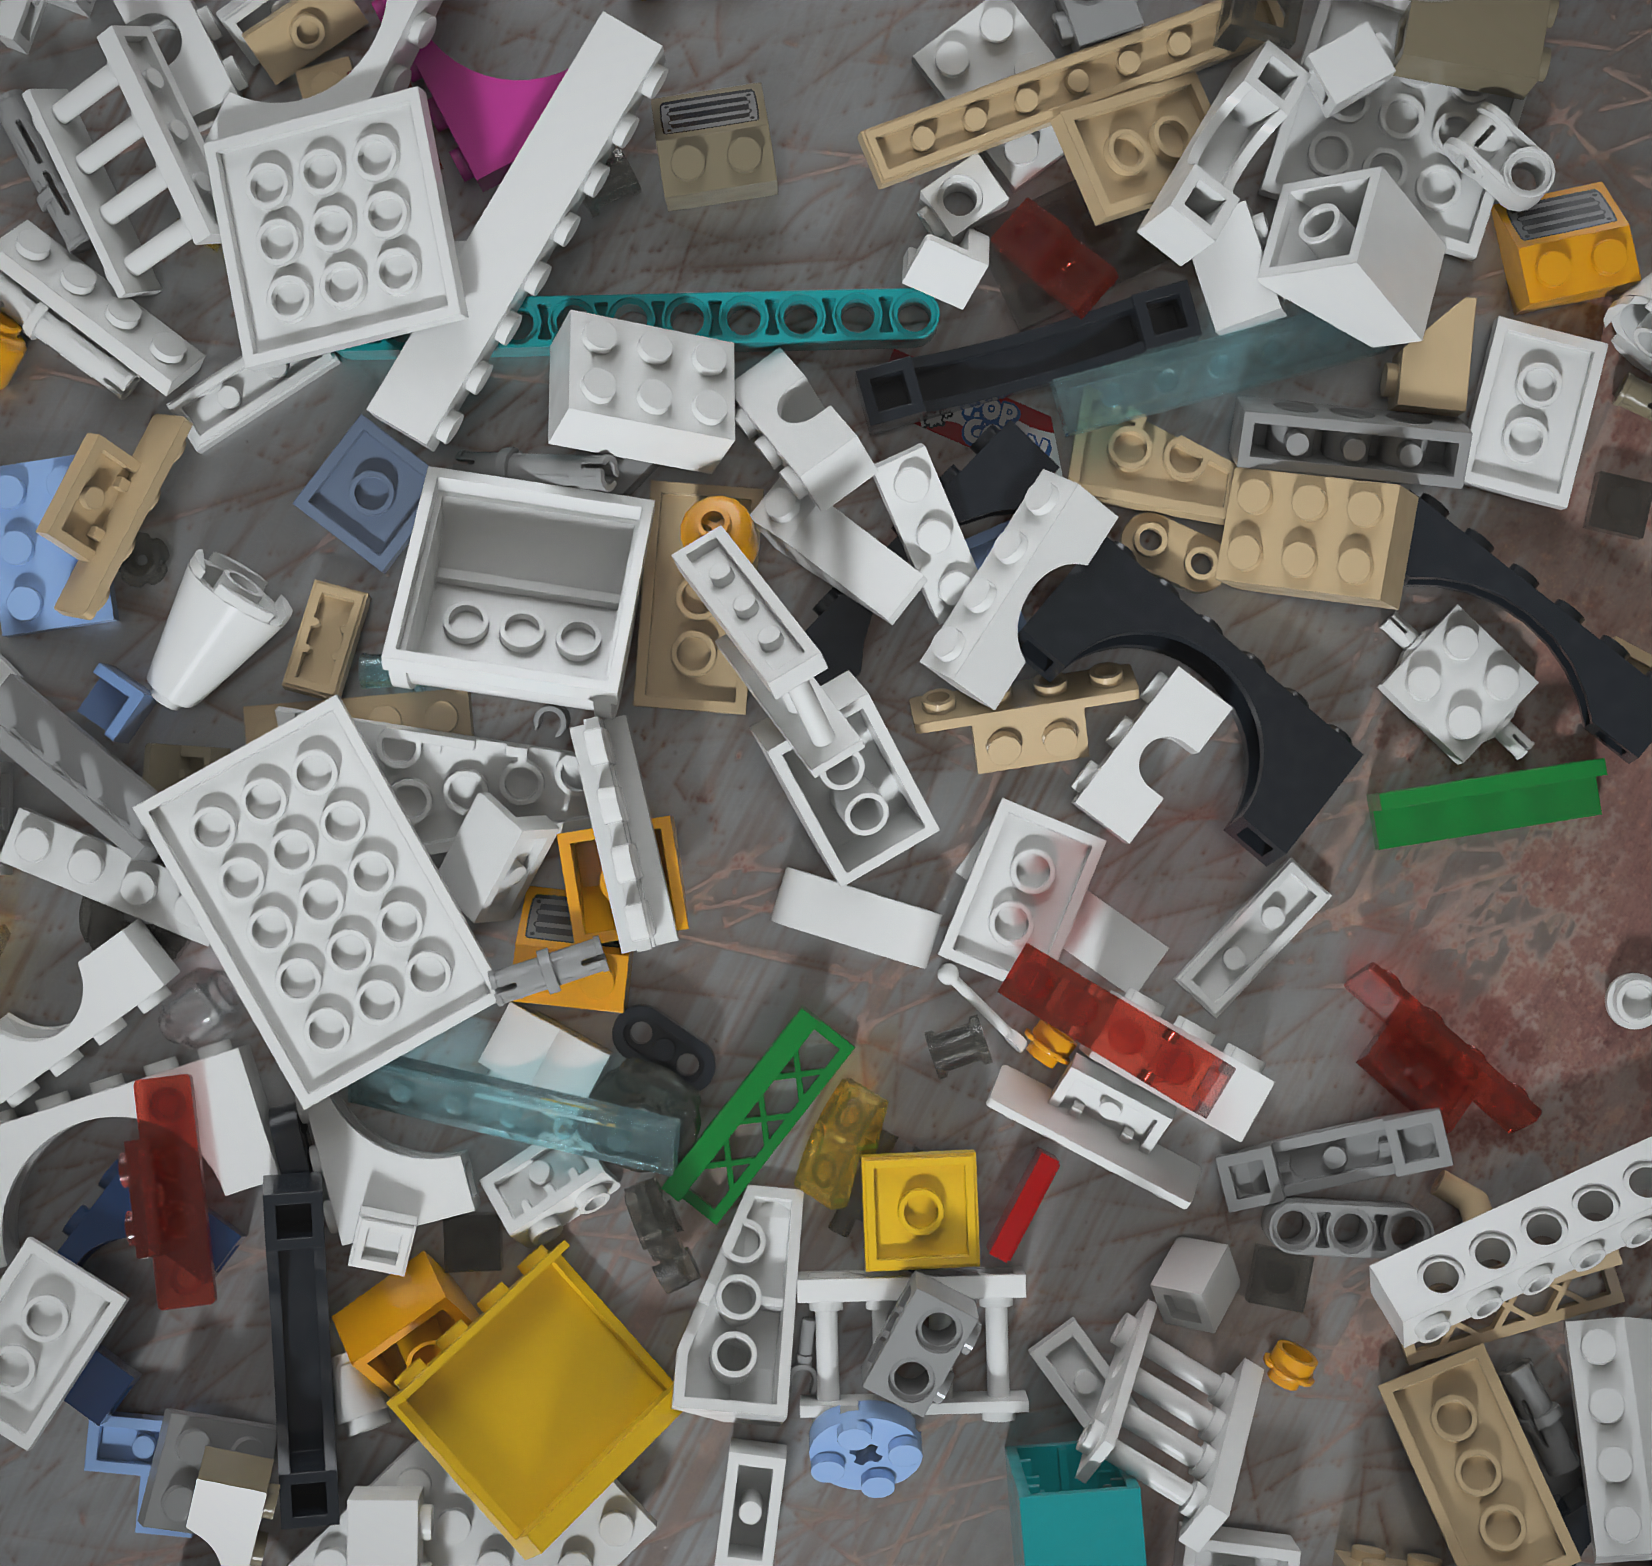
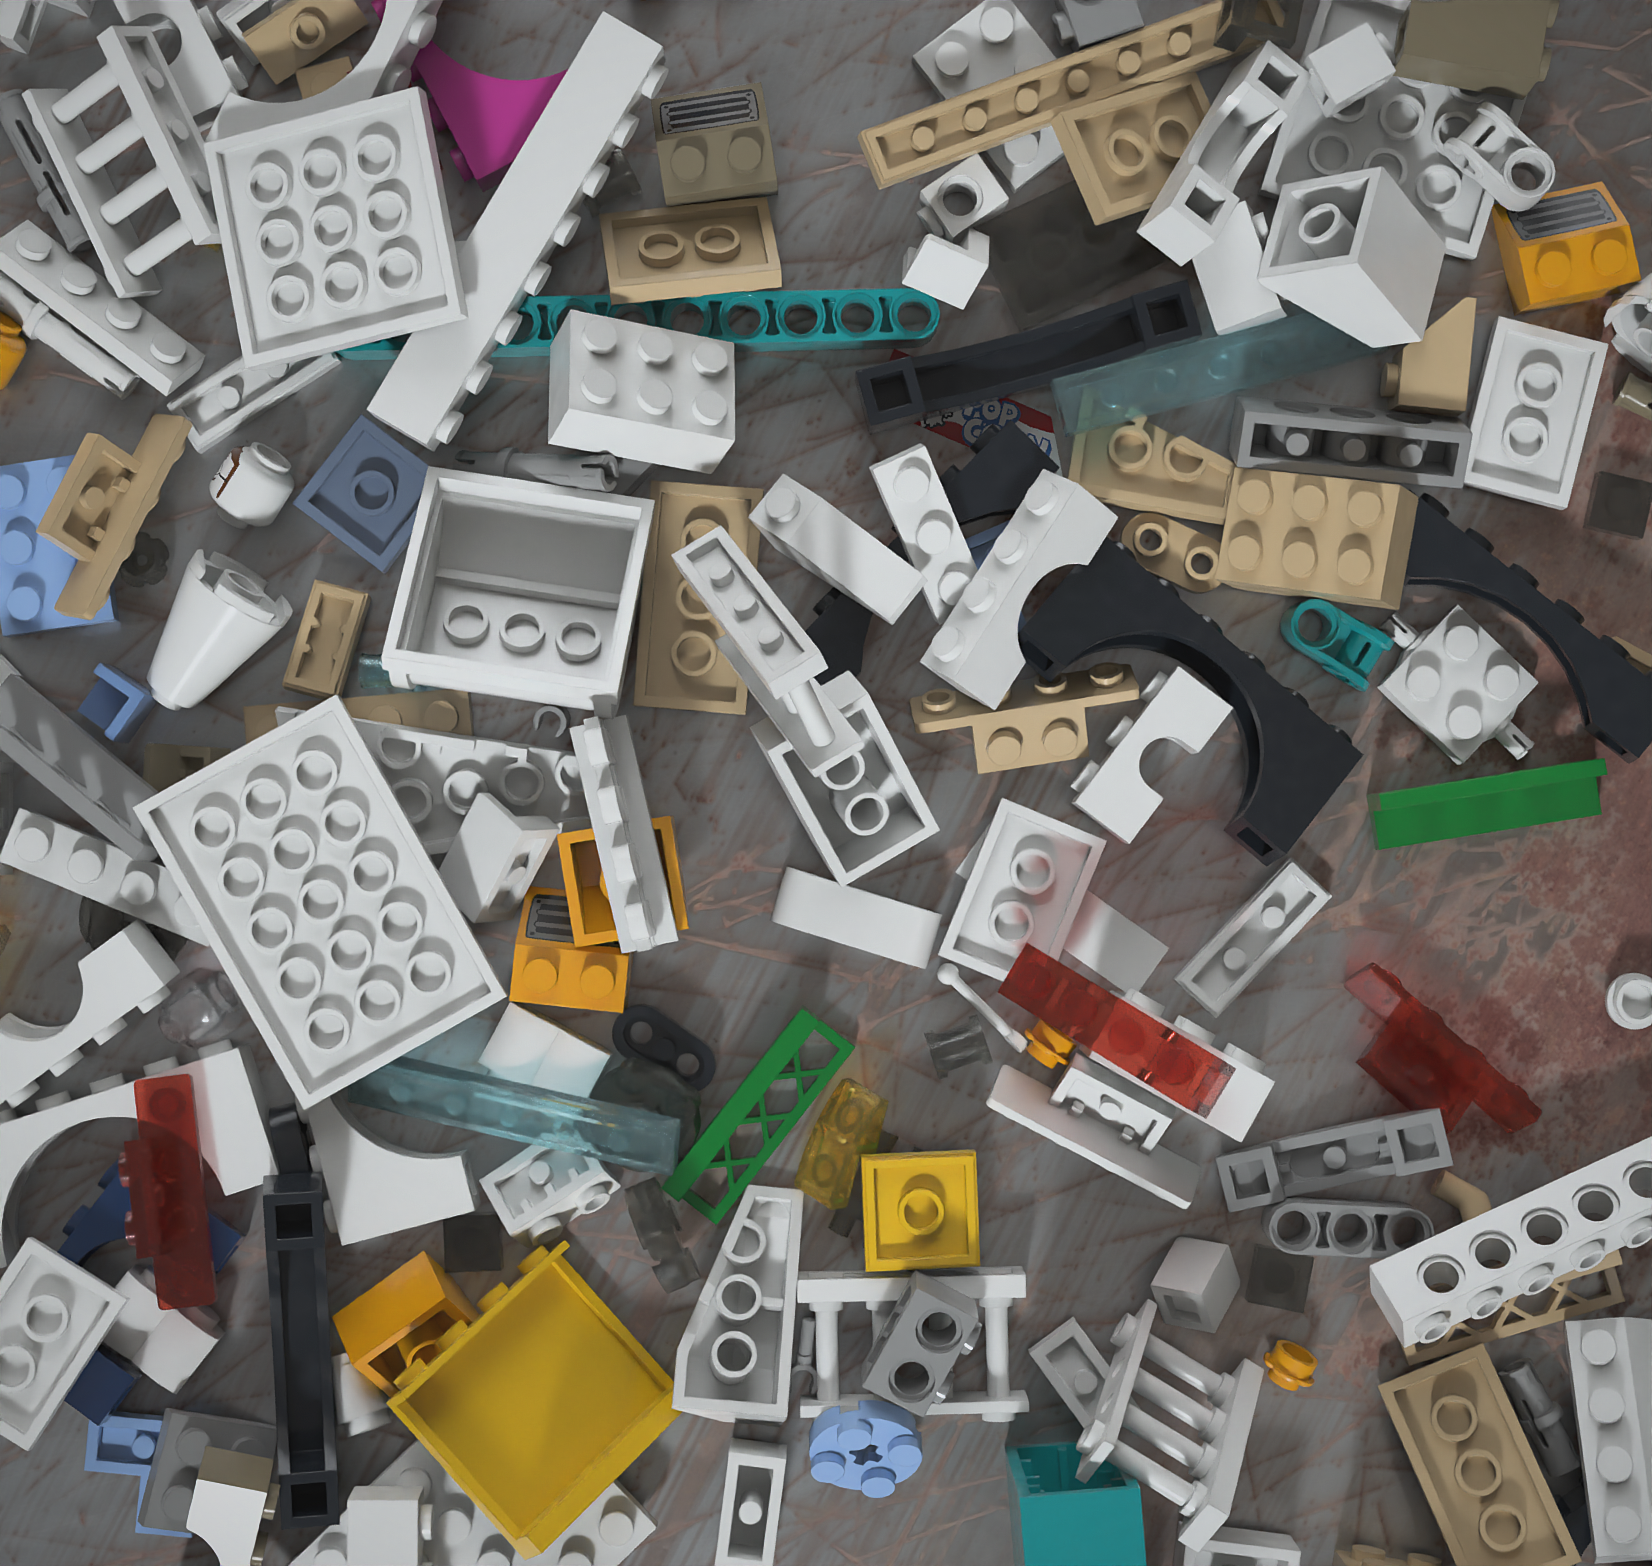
(161, 1342): none -> white brick
(252, 486): none -> white head
(382, 1241): white tile -> none
(548, 971): light grey pin -> none
(690, 250): none -> tan plate
(723, 511): light orange head -> none
(796, 430): white arch -> none
(1023, 1205): red tile -> none
(1054, 258): clear red slope -> none
(1345, 645): none -> teal piece

